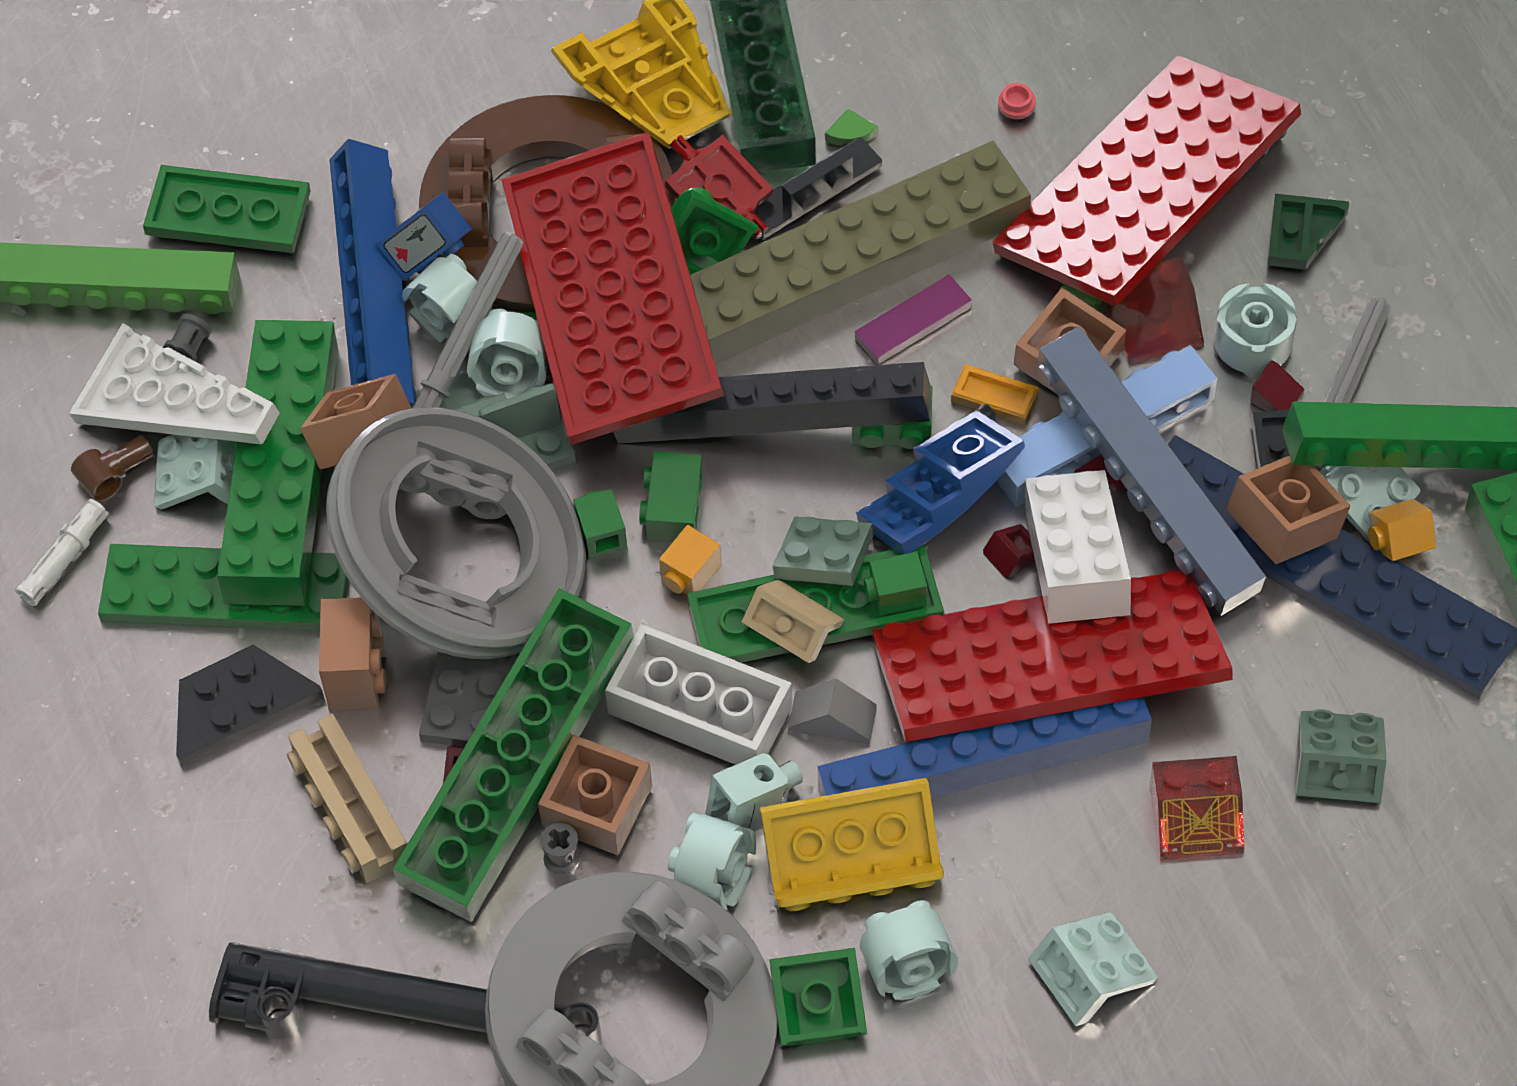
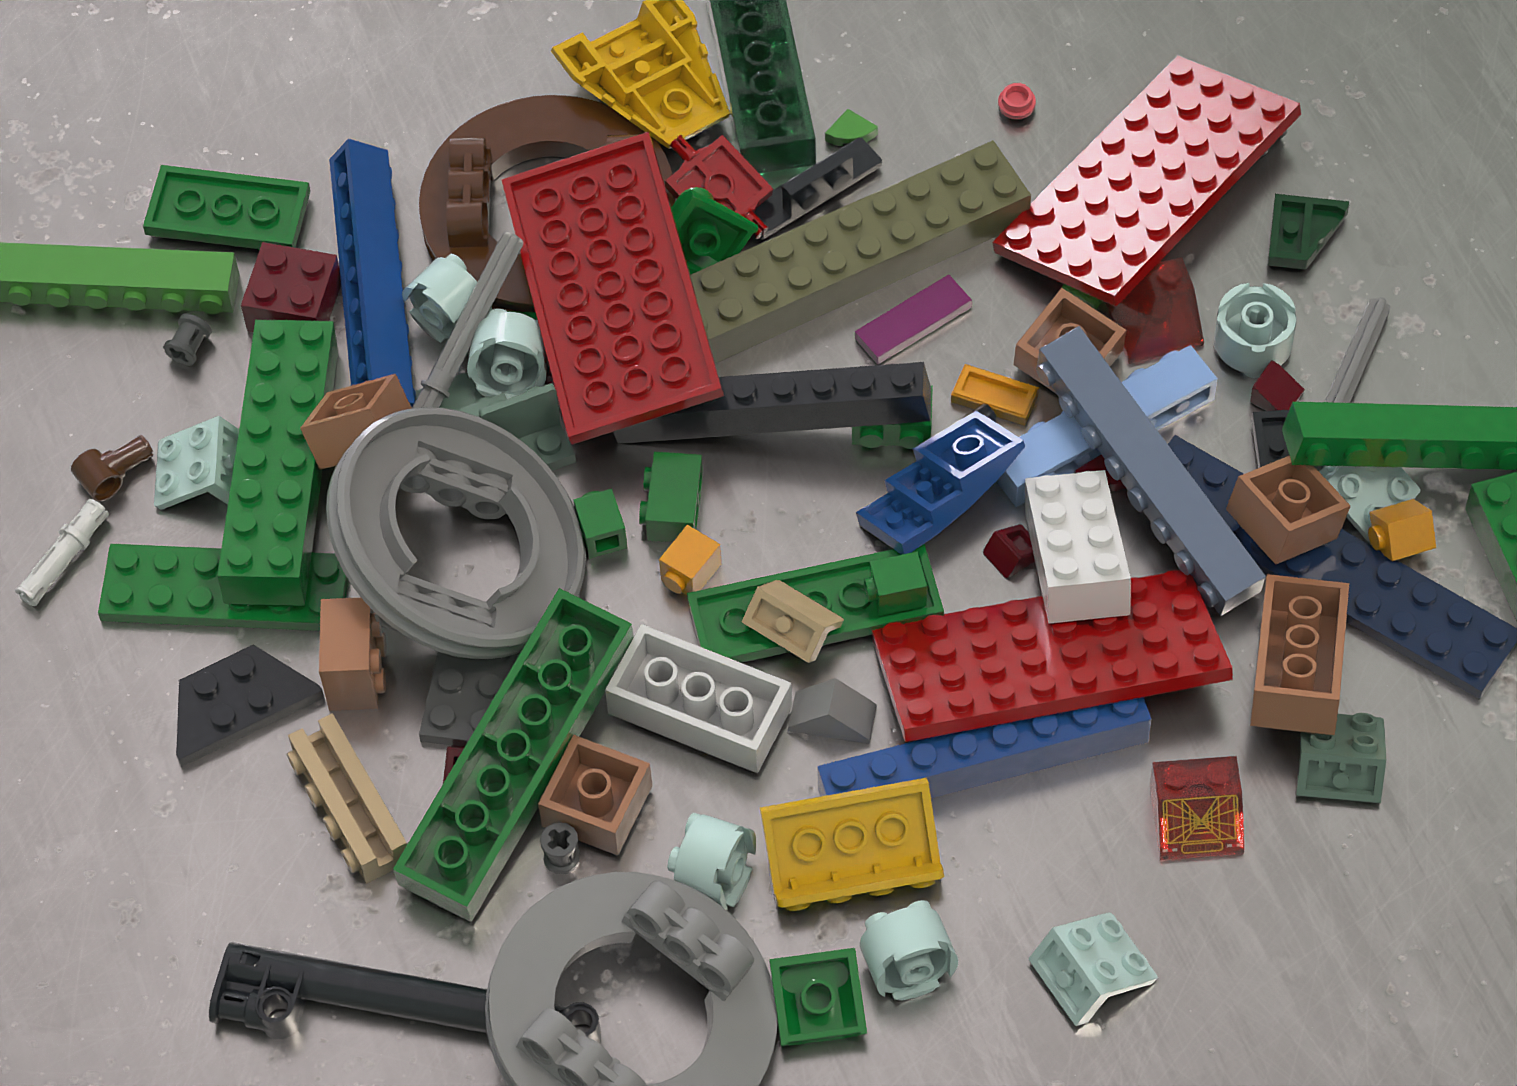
(168, 393): white wing -> none
(291, 285): none -> dark red brick
(424, 236): brick -> none
(747, 786): light aqua torso -> none
(823, 551): sand green plate -> none
(1300, 655): none -> nougat brick

